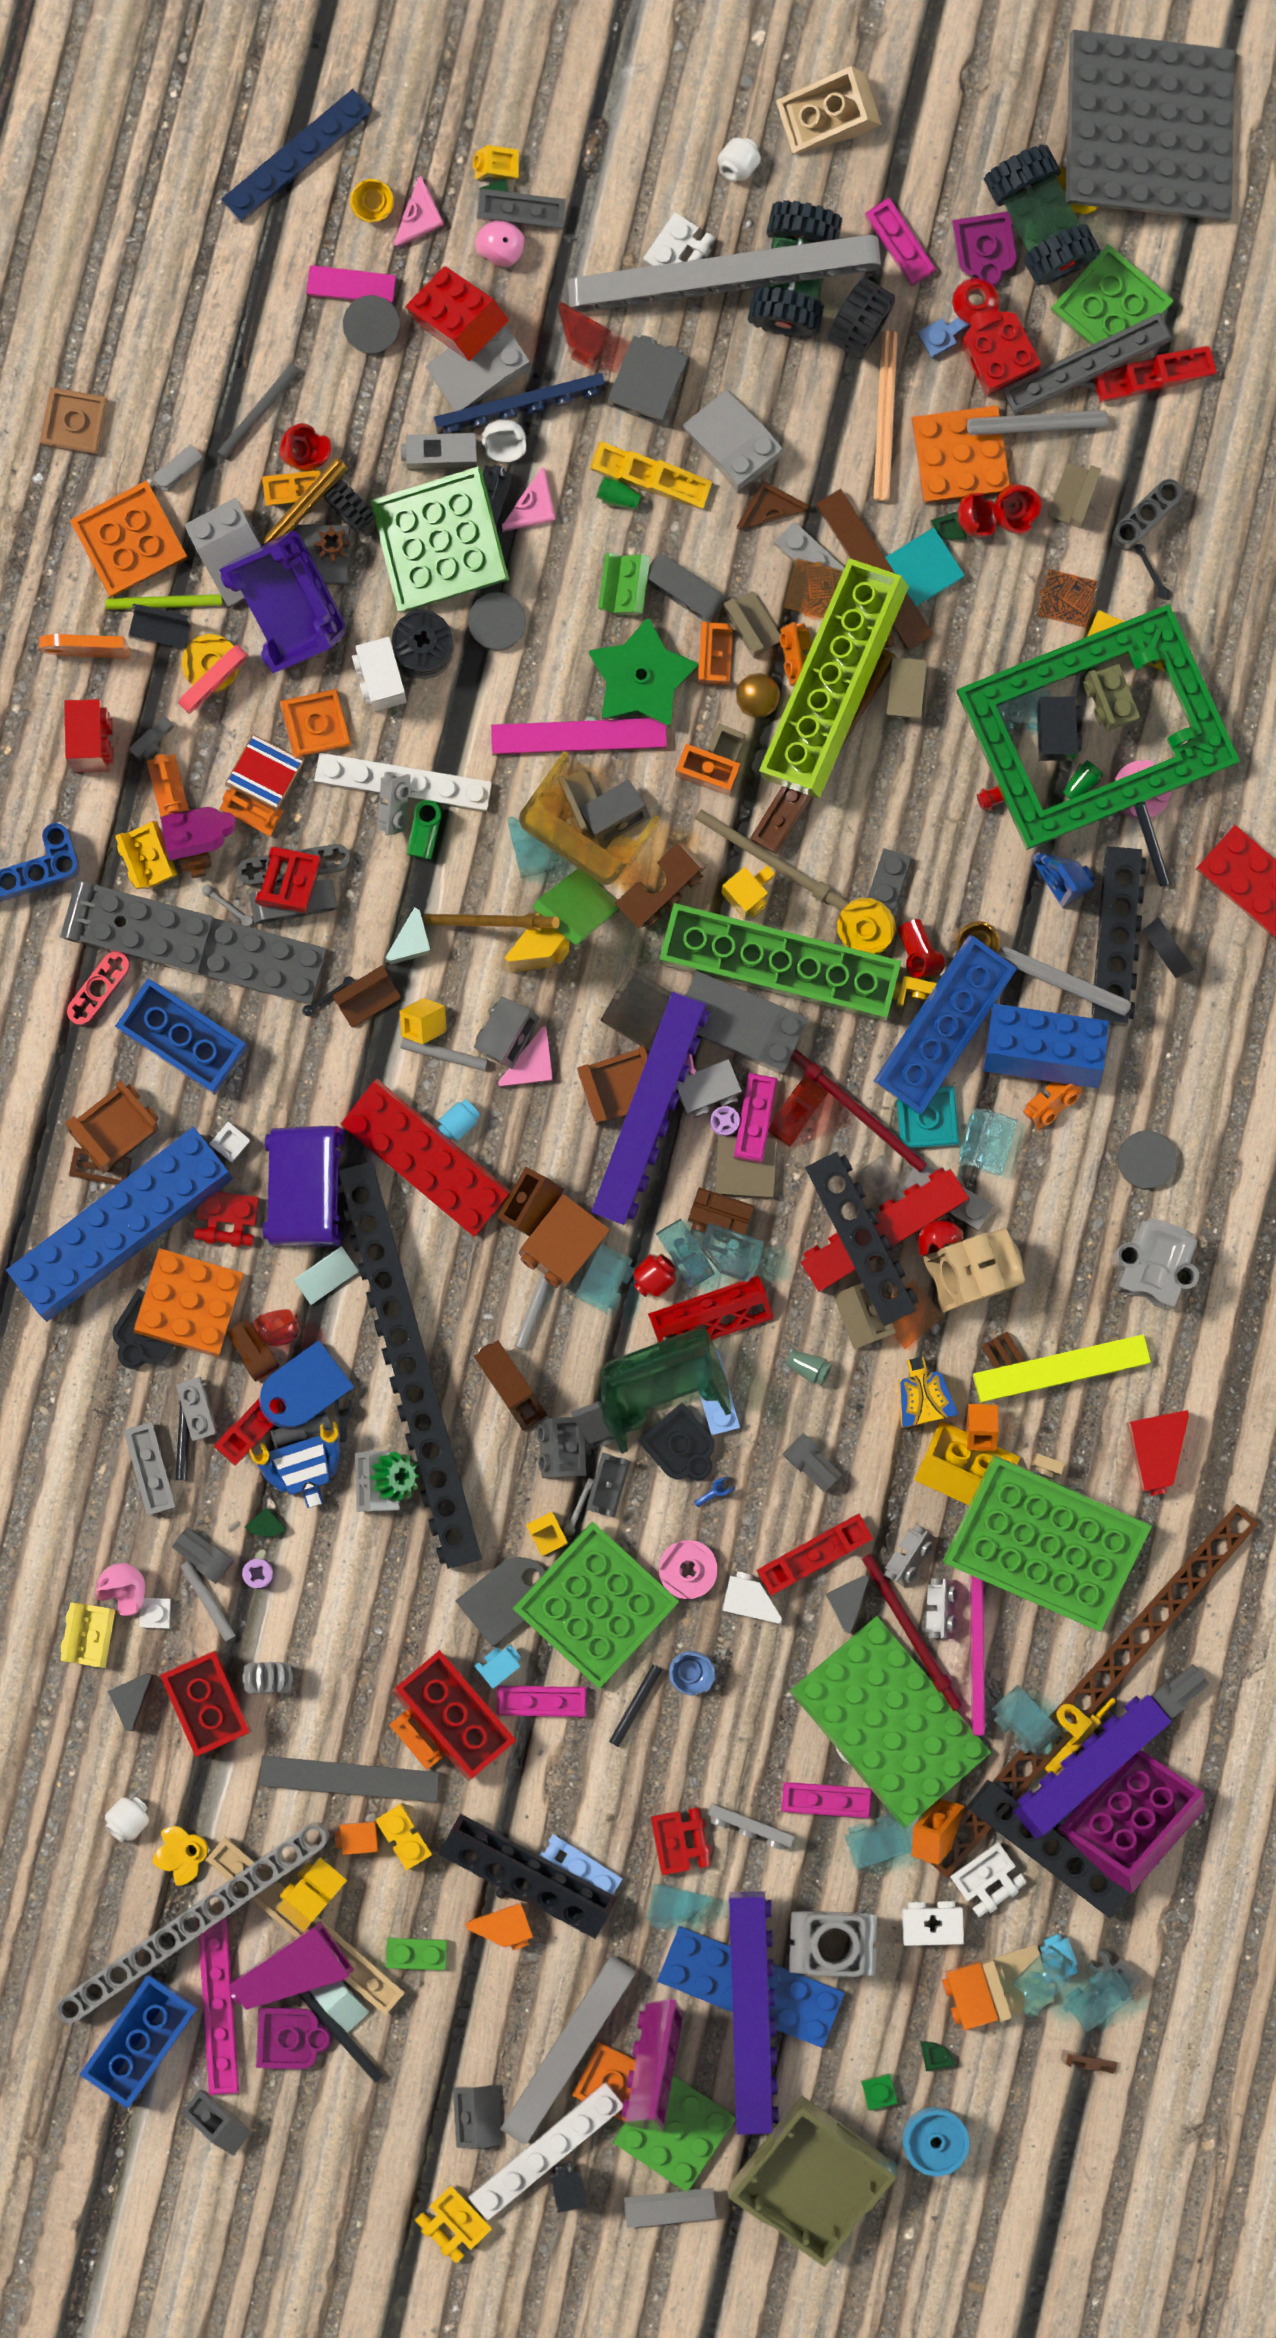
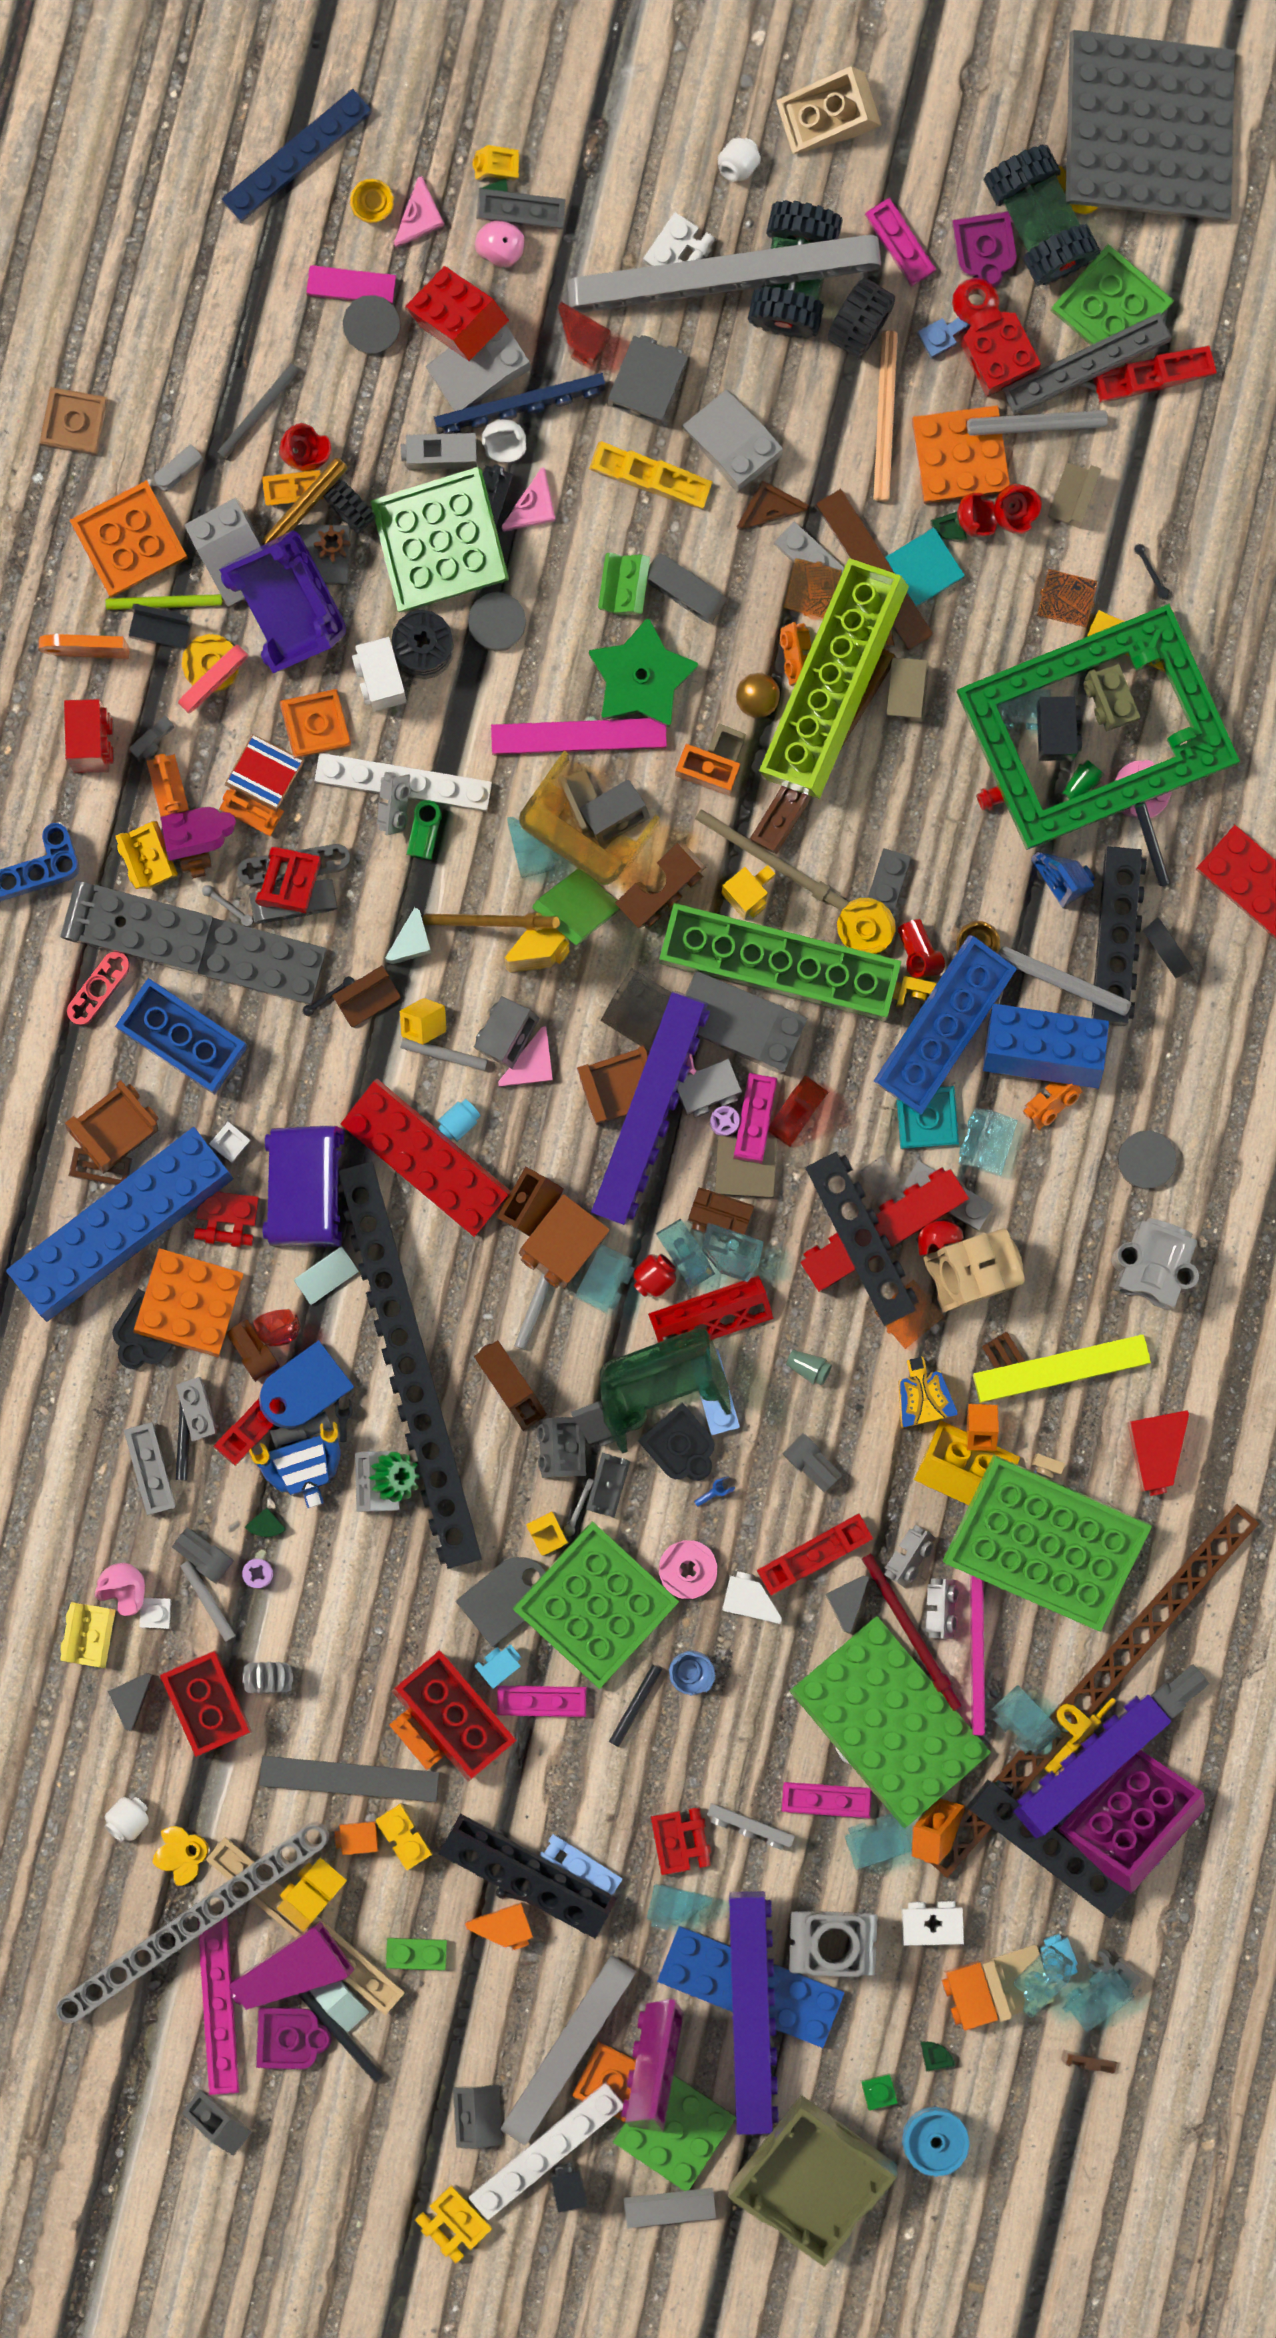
(139, 2041): blue slope -> none
(617, 493): green cone -> none
(715, 654): orange hinge -> none
(752, 623): dark tan panel -> none
(815, 1073): dark red bar -> none
(861, 1317): dark tan panel -> none
(983, 1872): white plate -> none
(1154, 502): dark grey beam -> none

